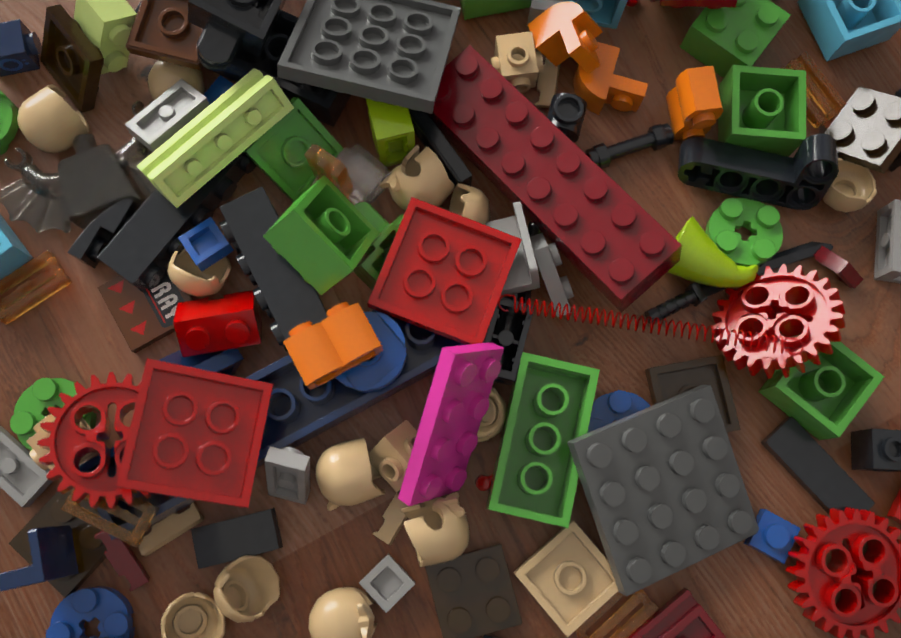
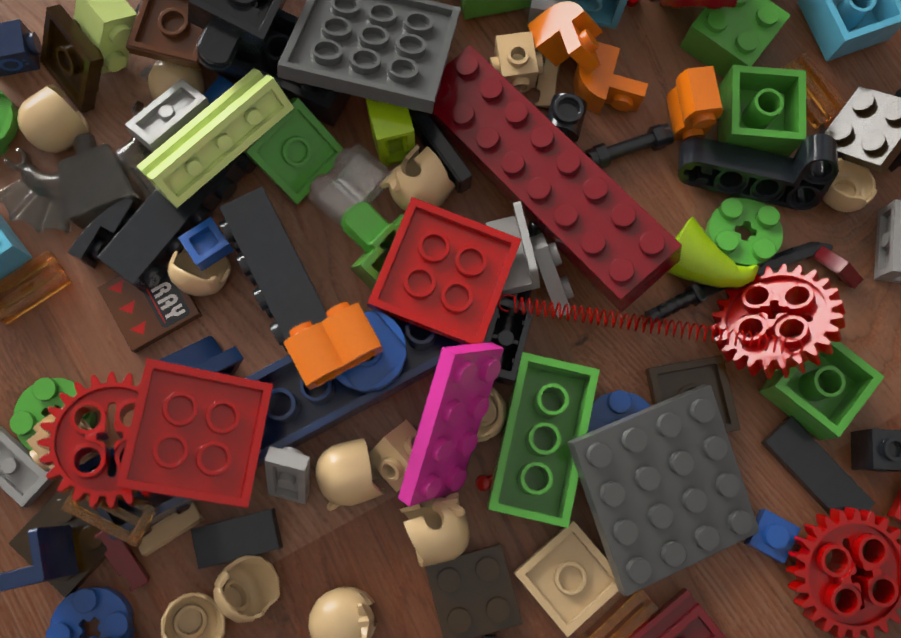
(218, 323): red brick -> none
(320, 164): clear orange tile -> none
(322, 235): bright green brick -> none
(387, 583): light grey plate -> none
(393, 521): tan piece -> none
(470, 203): tan hair -> none

